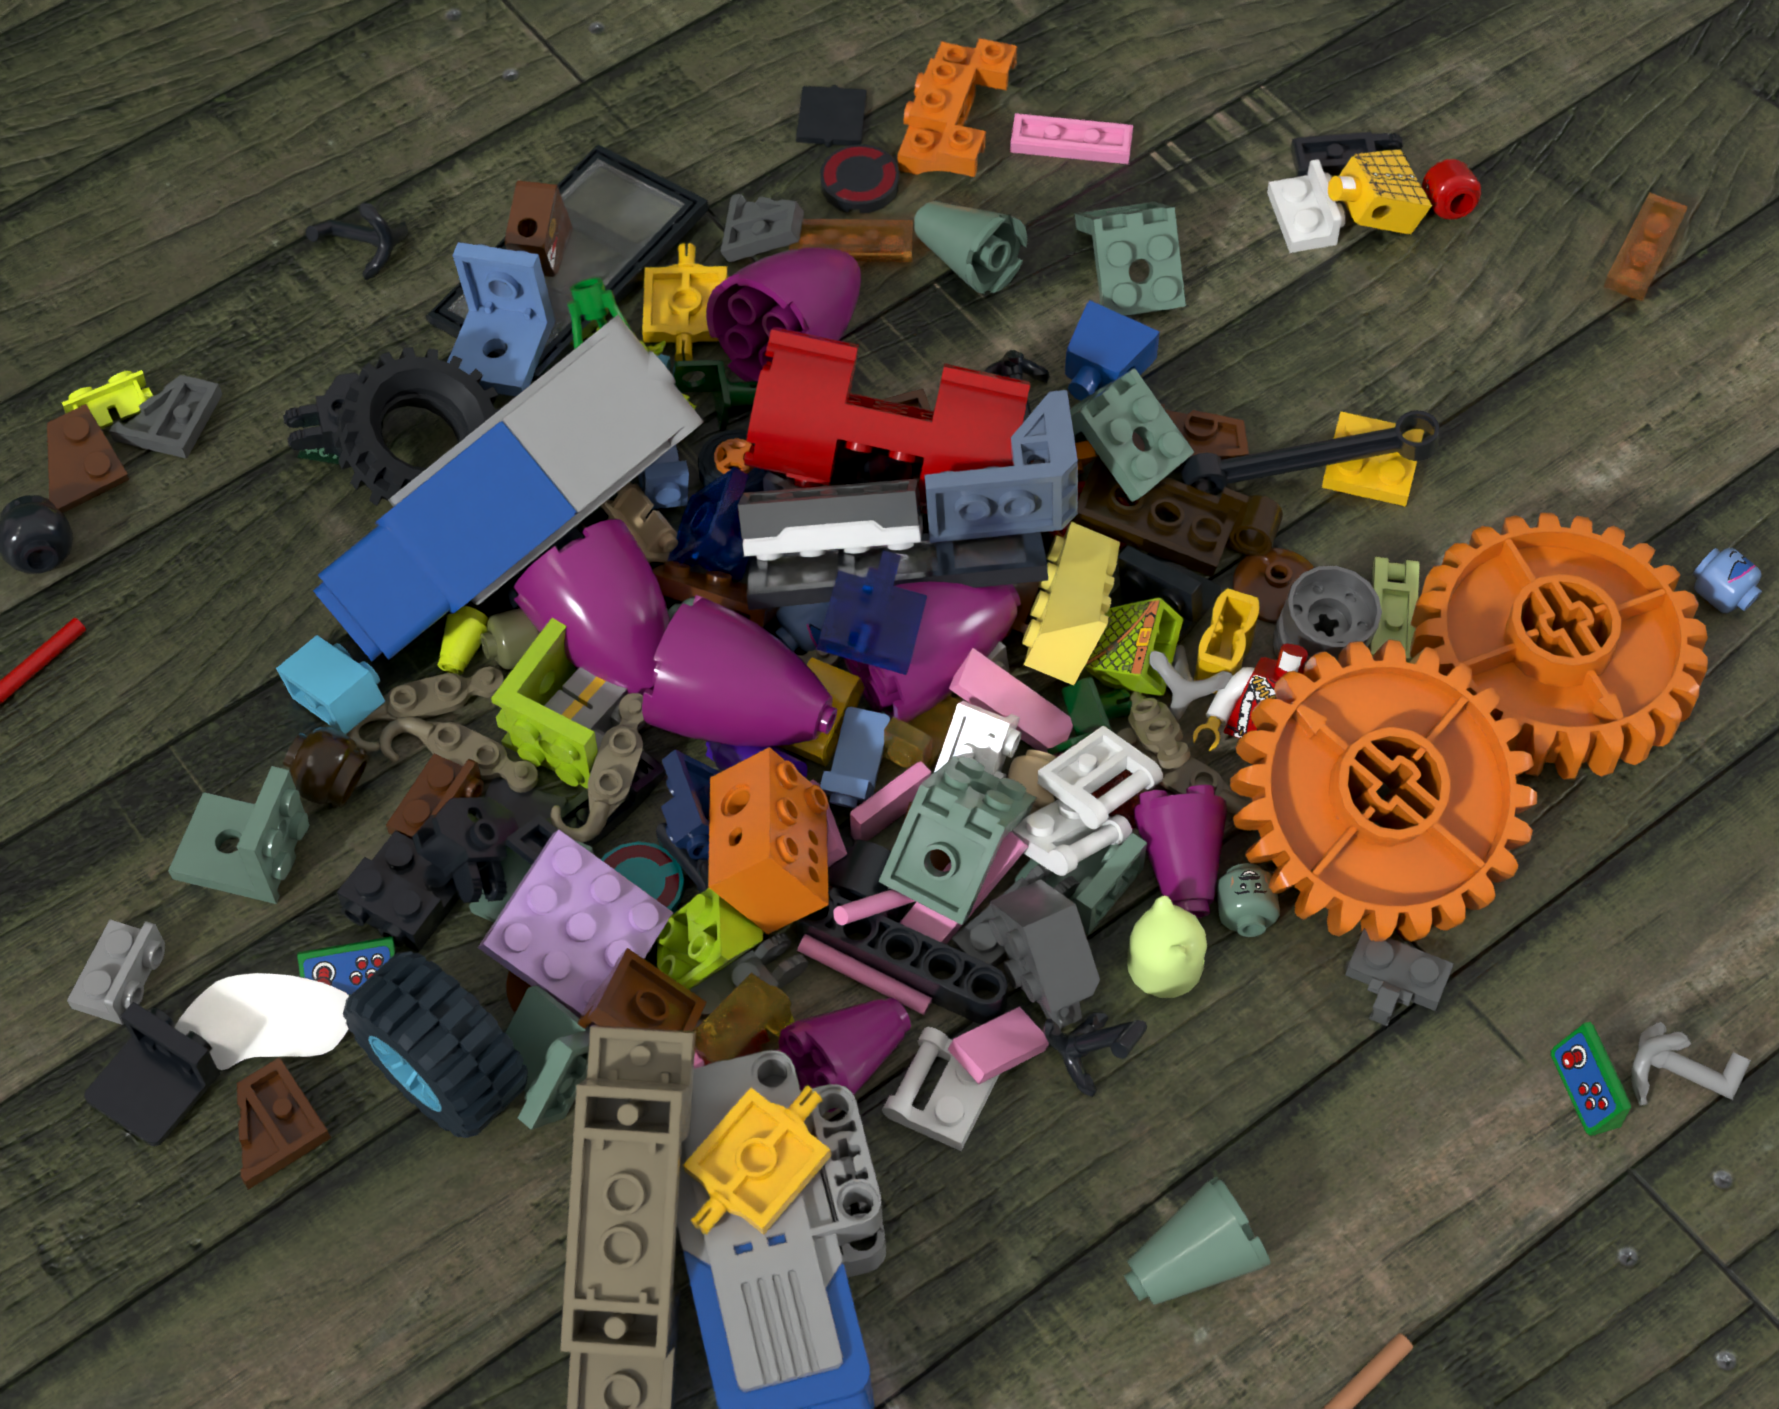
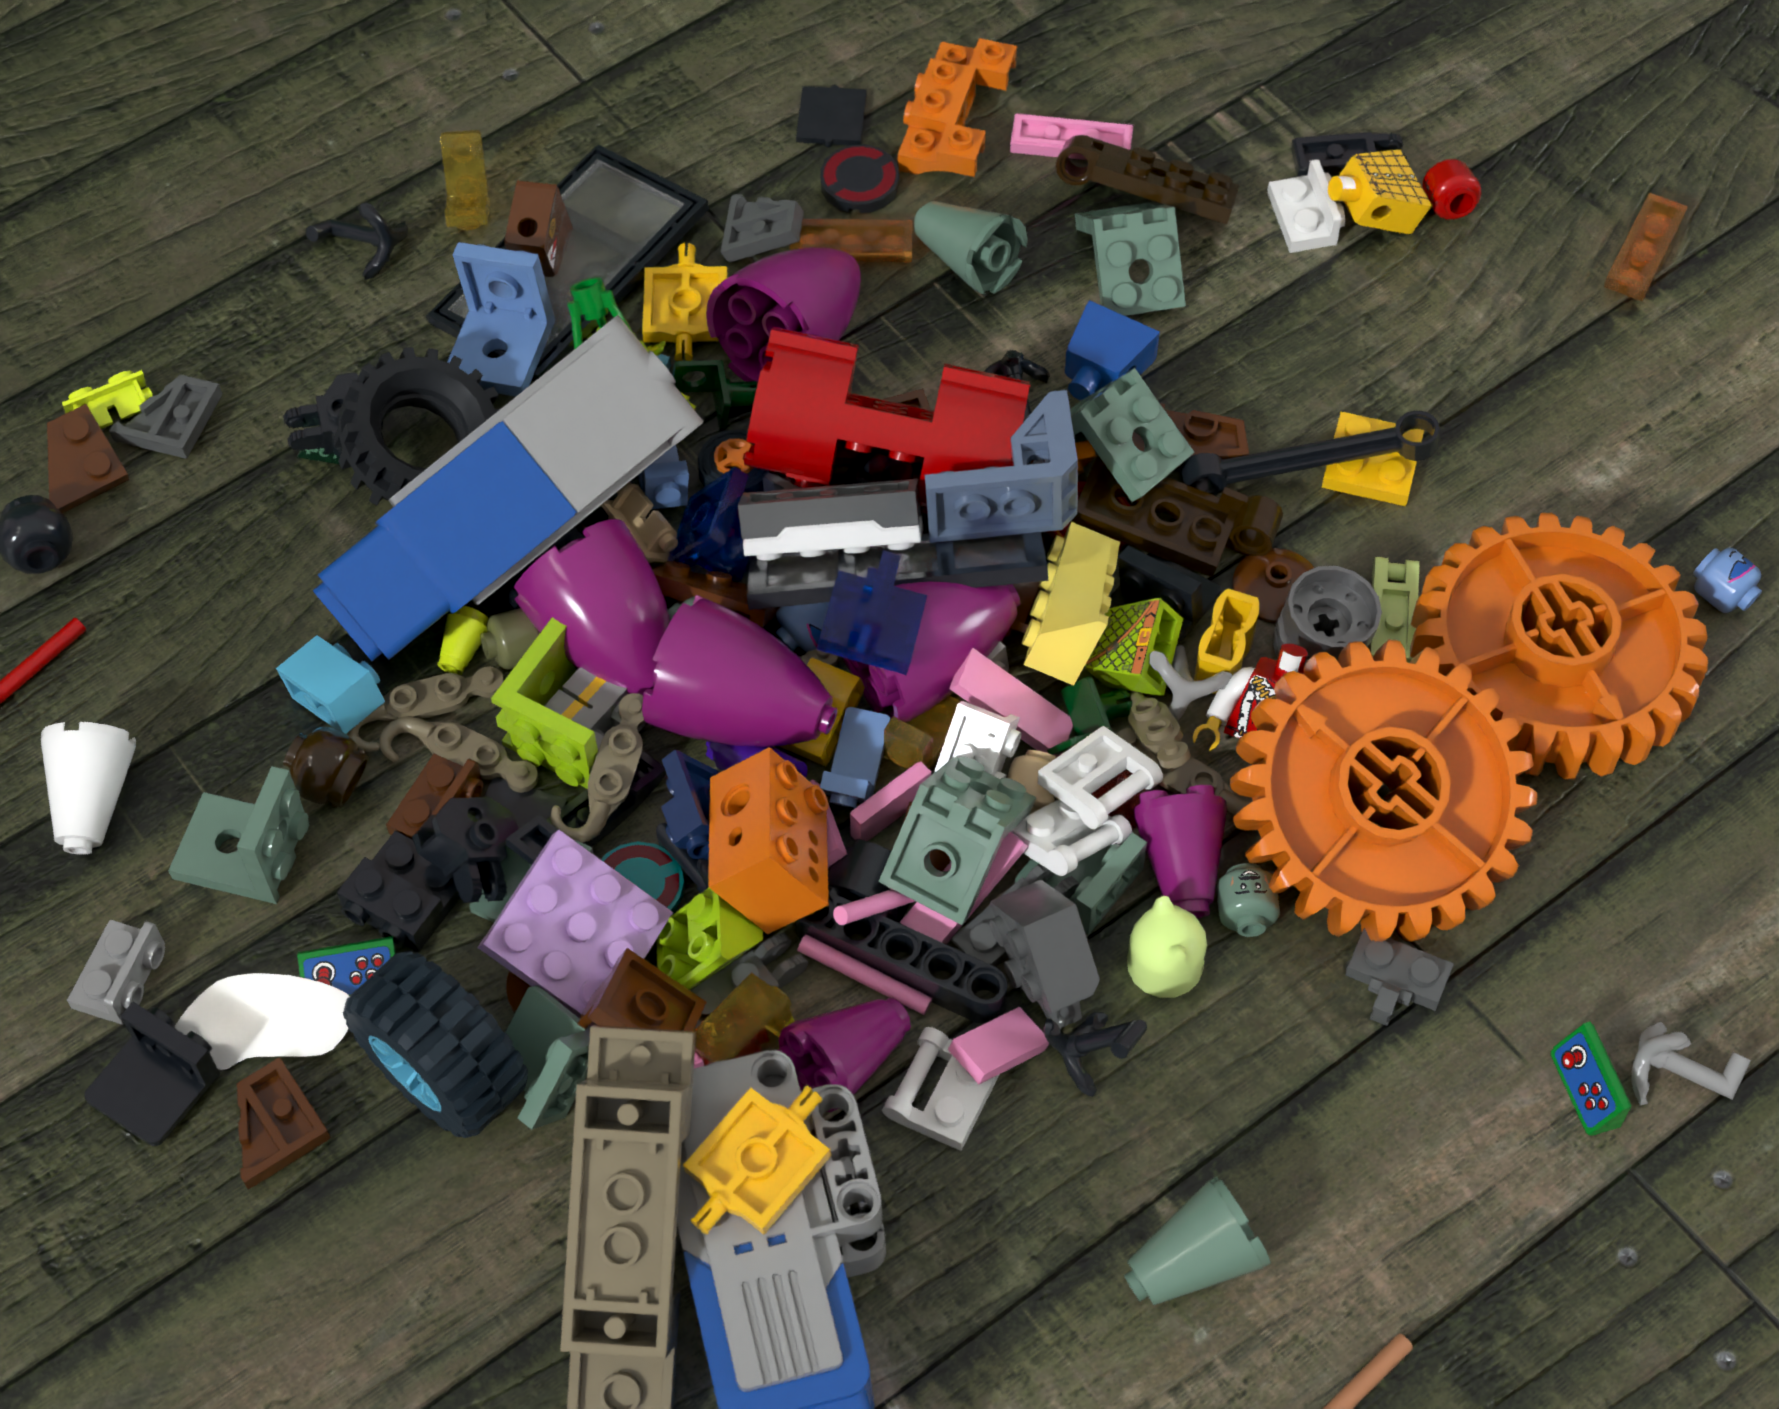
(84, 780): none -> white cone
(465, 179): none -> clear yellow bracket
(1148, 177): none -> dark brown hinge

